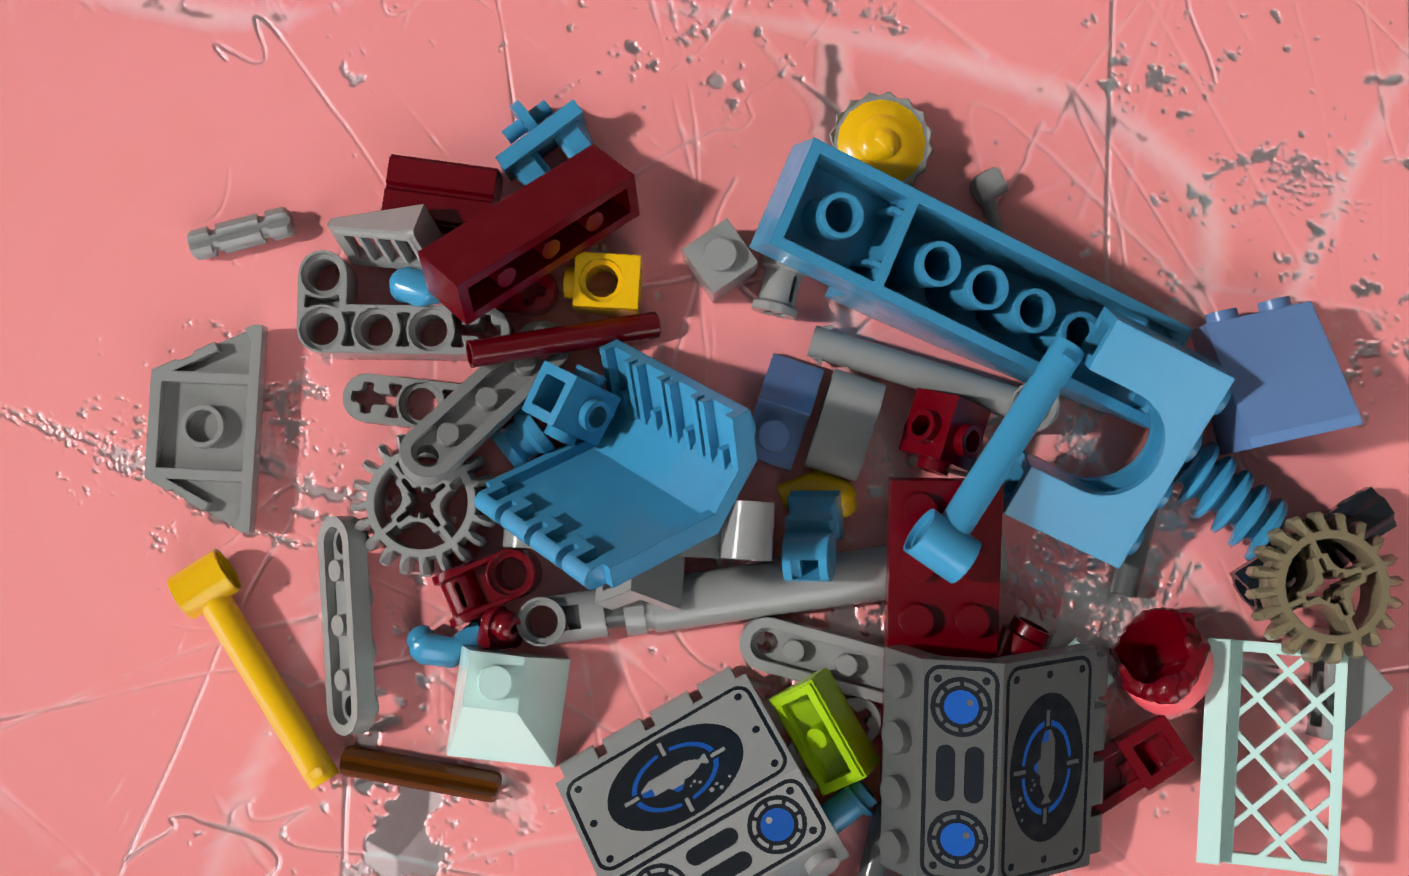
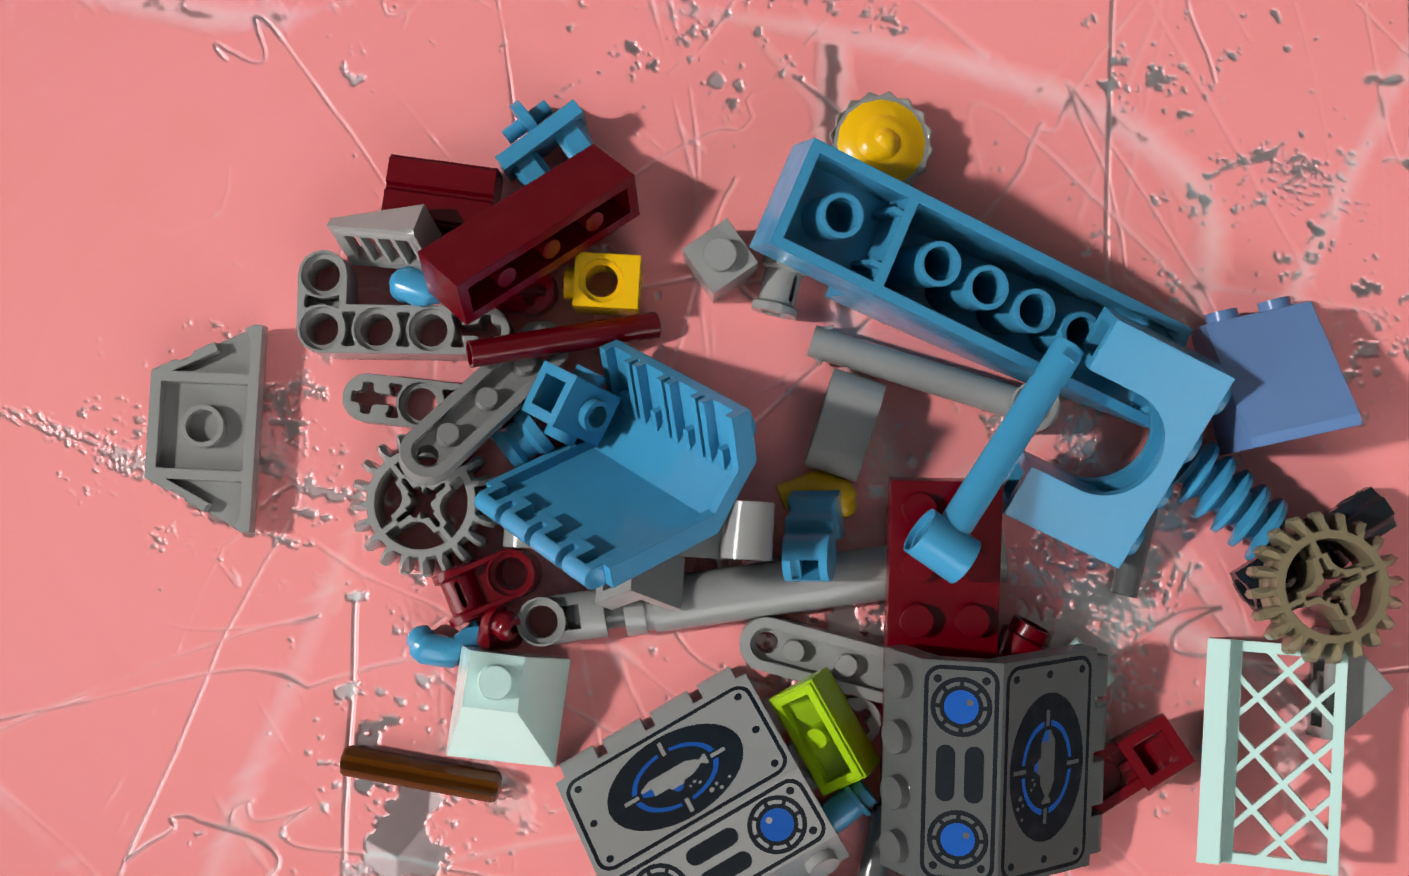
(208, 590): yellow piece -> none
(240, 233): light grey axle -> none
(347, 626): light grey plate -> none
(784, 409): medium blue slope -> none
(944, 431): dark red brick -> none
(985, 189): light grey hand -> none
(1163, 661): dark red hair -> none

